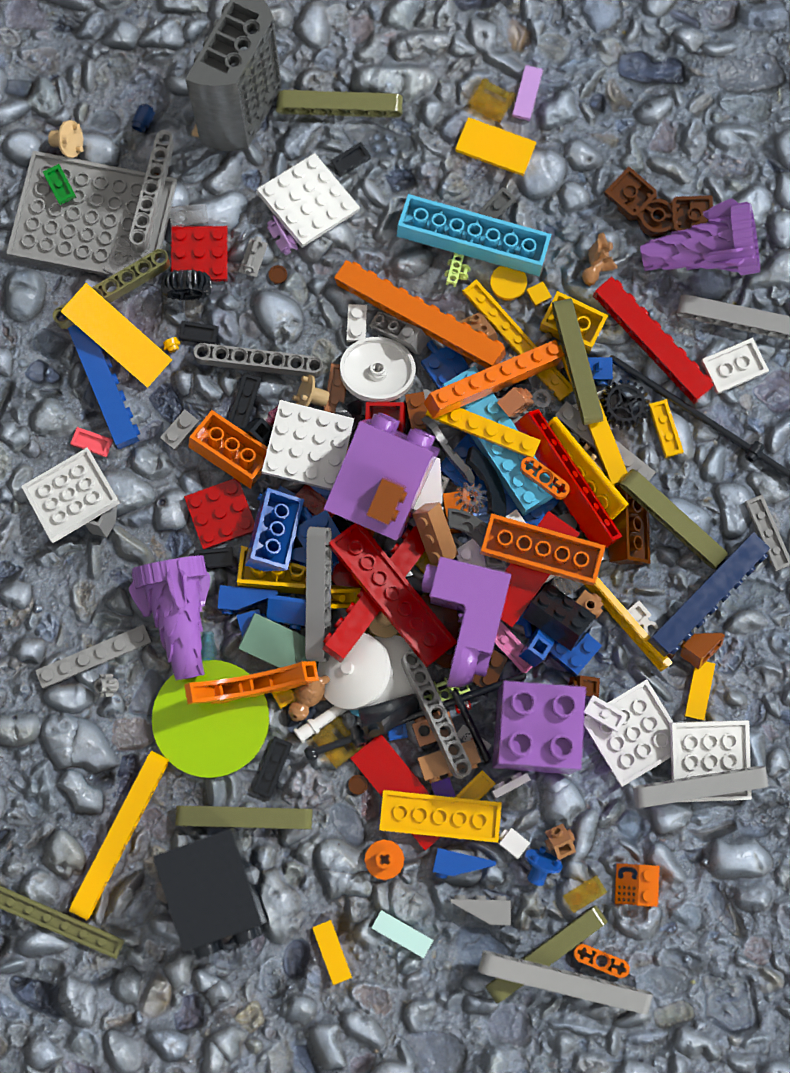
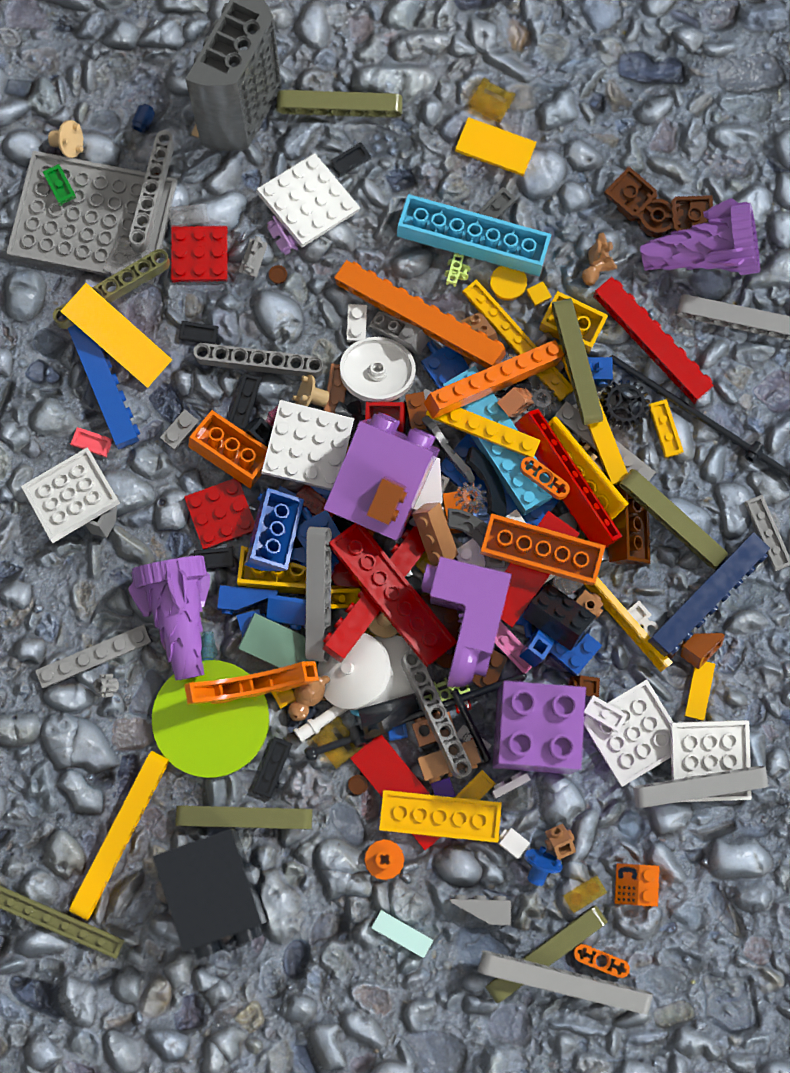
(171, 344): yellow plate -> none
(186, 285): black gear -> none
(332, 952): yellow tile -> none
(456, 863): blue slope -> none
(527, 93): lavender tile -> none
(735, 365): white plate -> none

